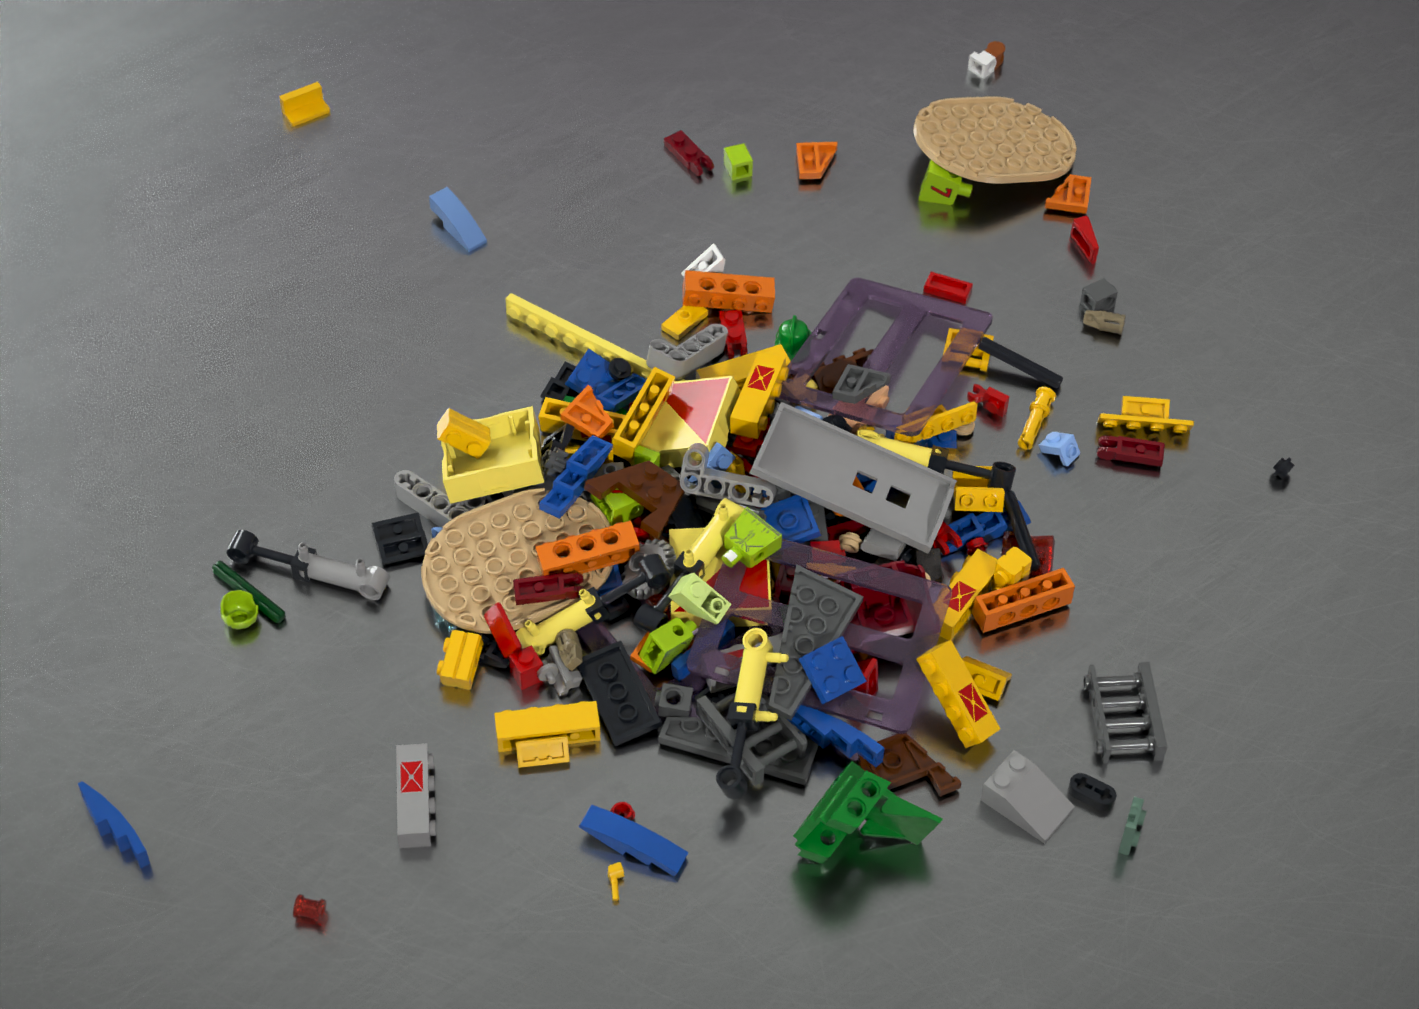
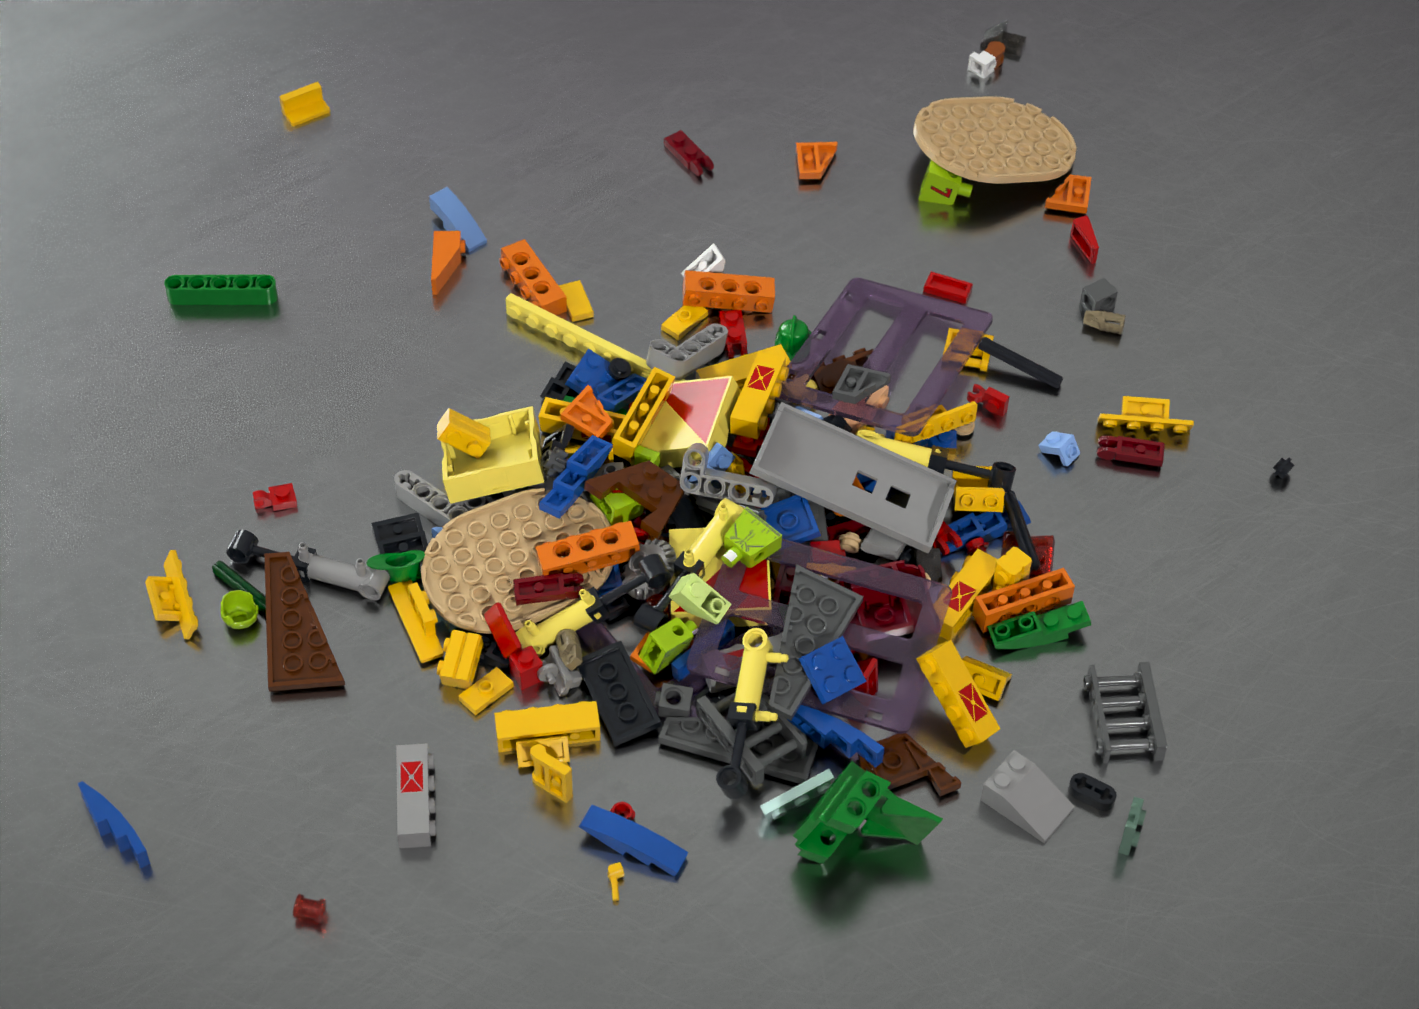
(170, 596): none -> yellow bracket
(221, 289): none -> green beam
(279, 497): none -> red plate
(295, 640): none -> reddish brown wing
(400, 566): none -> green piece
(417, 619): none -> yellow bracket
(445, 257): none -> orange slope
(486, 691): none -> yellow plate
(532, 277): none -> orange brick
(551, 774): none -> yellow plate
(577, 301): none -> yellow tile
(738, 162): lime brick -> none
(798, 795): none -> light aqua wing
(1013, 43): none -> clear smoke slope
(1038, 411): yellow pin -> none
(1038, 630): none -> green slope

